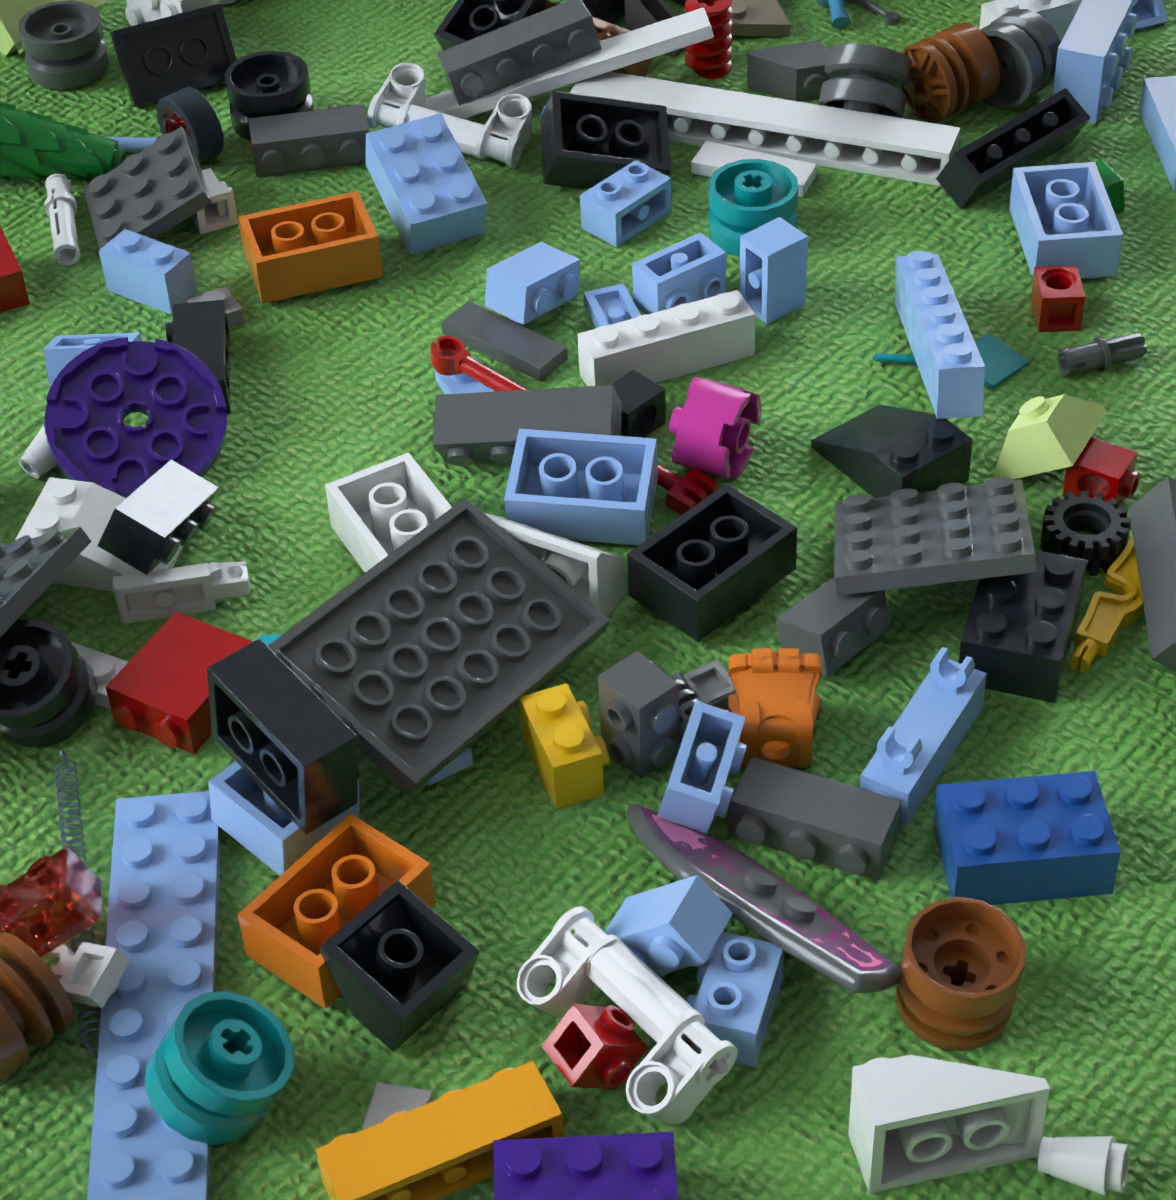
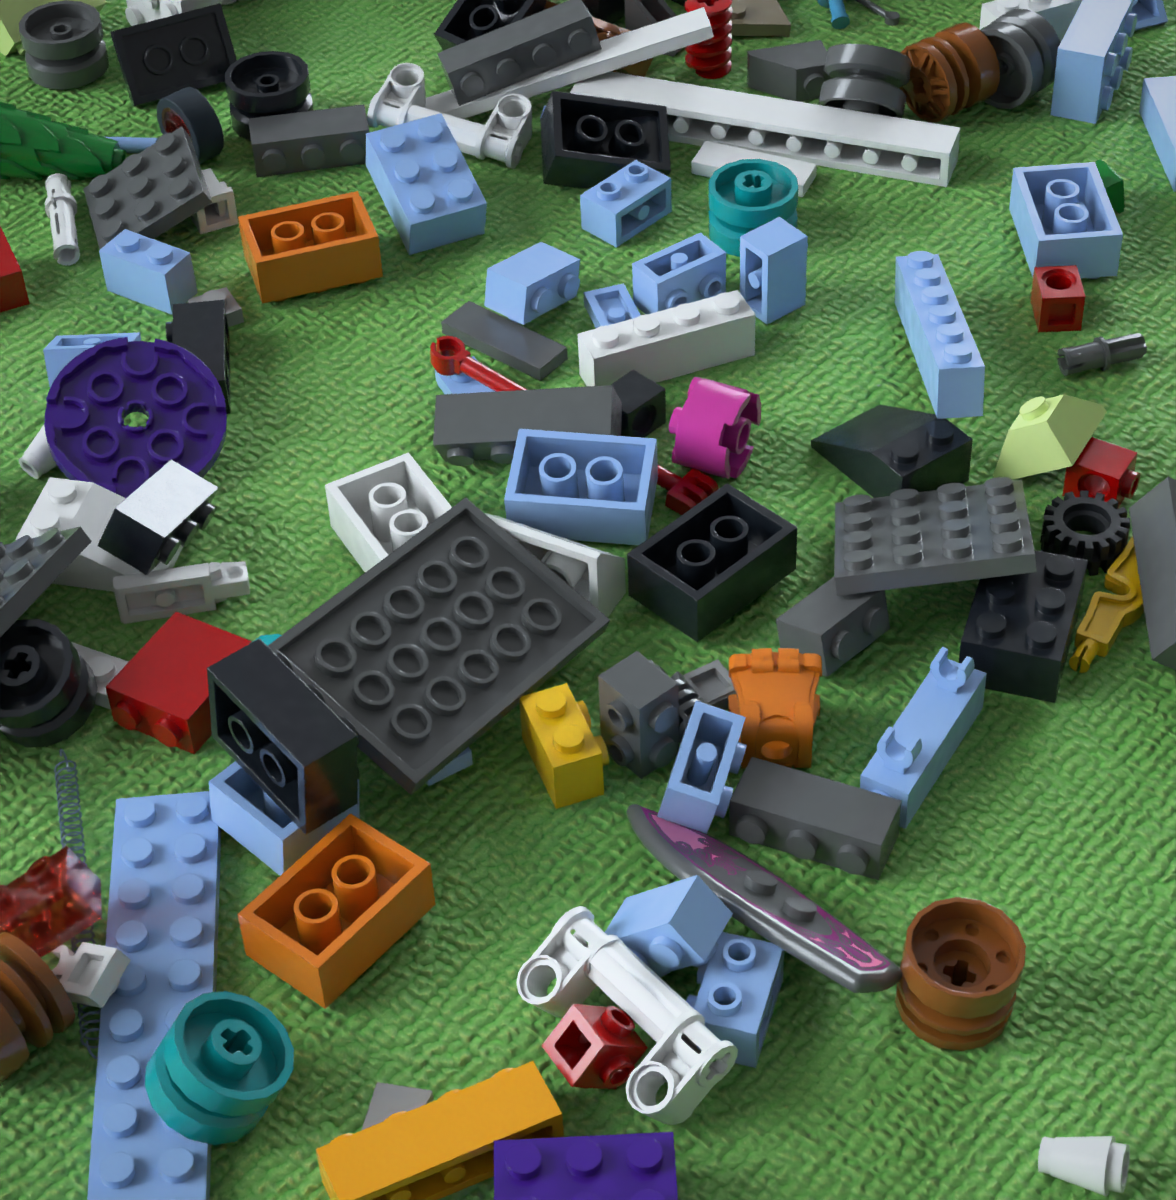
(398, 964): black slope -> none
(940, 1119): white slope -> none
(998, 358): teal piece -> none
(1015, 144): black brick -> none
(1026, 838): blue brick -> none

